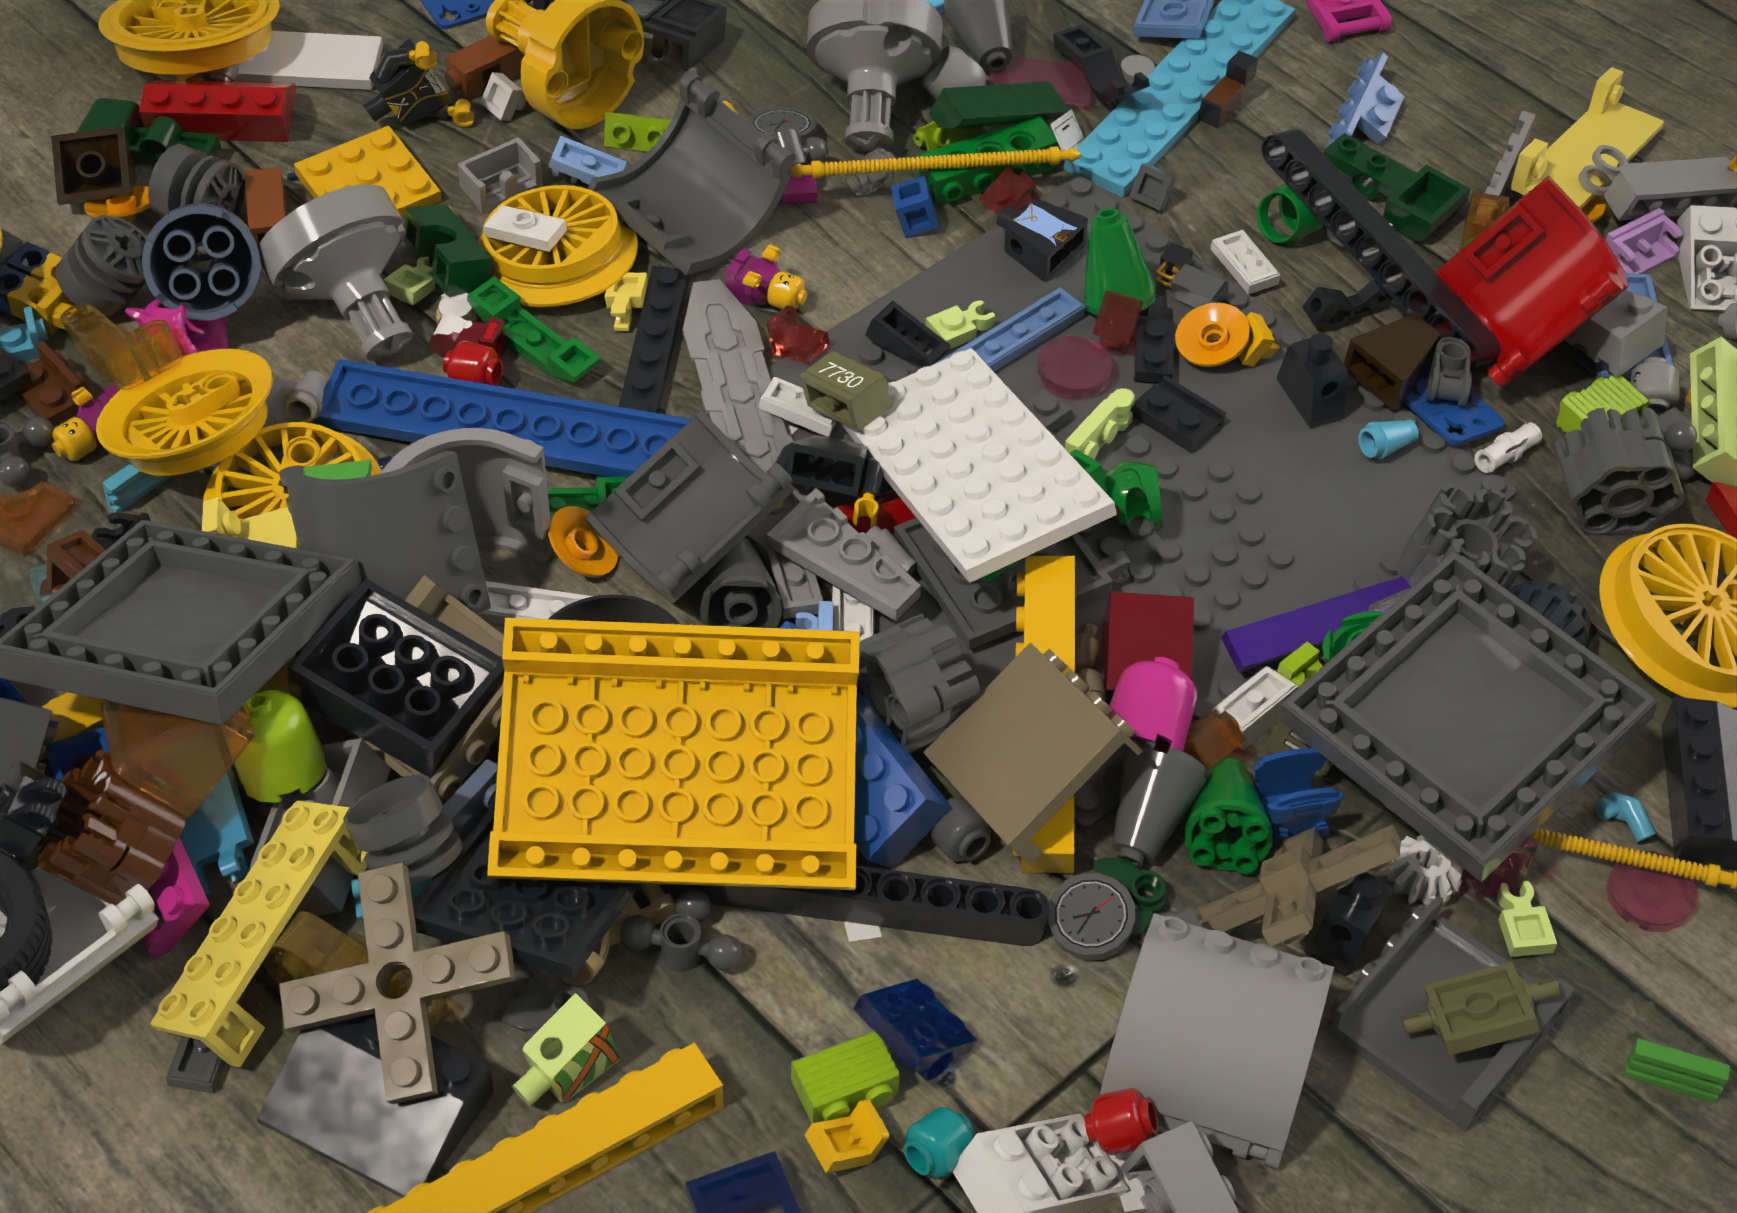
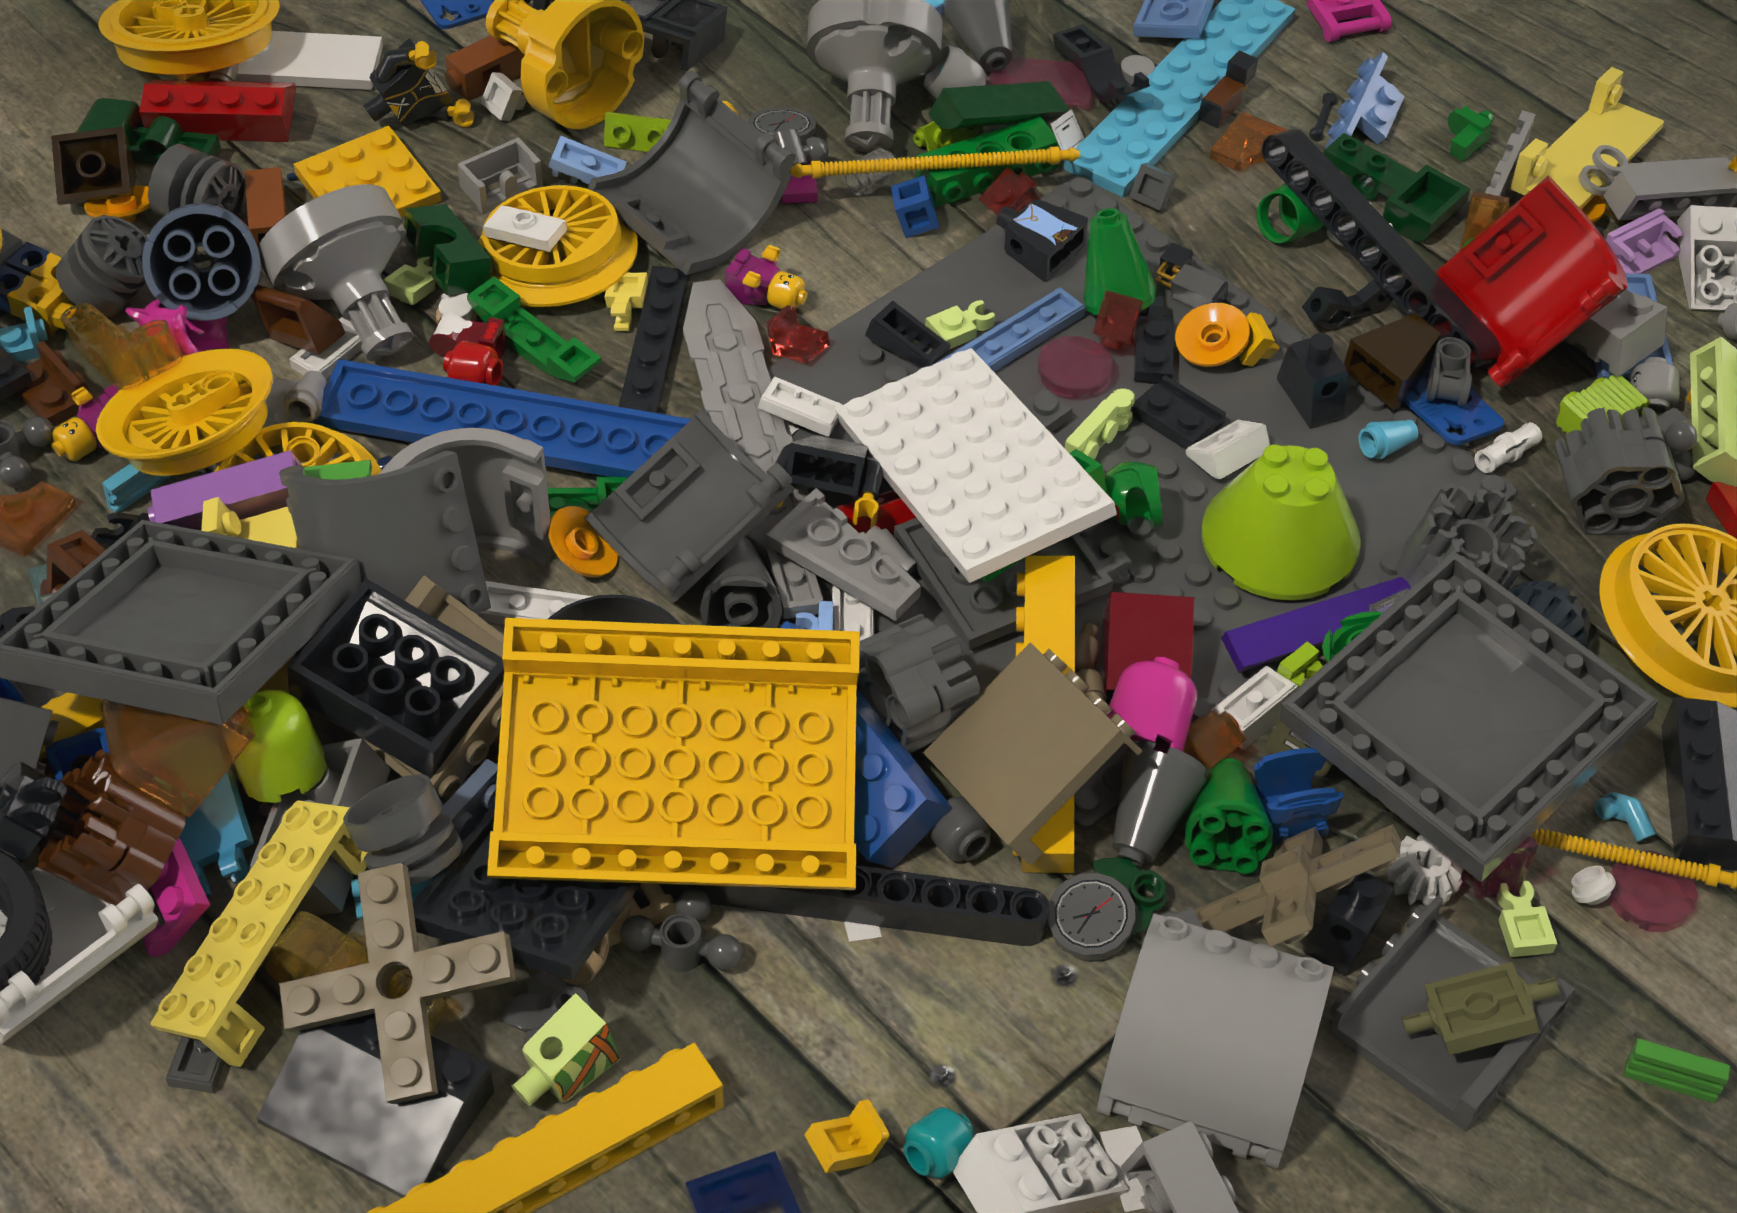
(244, 488): none -> medium lavender brick
(296, 320): none -> reddish brown tile
(344, 348): none -> white tile
(844, 1074): lime brick -> none
(846, 390): olive brick -> none
(916, 1026): clear blue plate -> none
(1121, 1121): red head -> none
(1230, 448): none -> white slope
(1243, 141): none -> clear orange tile
(1245, 262): white plate -> none
(1283, 526): none -> lime cone
(1328, 100): none -> black hinge
(1471, 131): none -> green piece
(1592, 885): none -> white plate

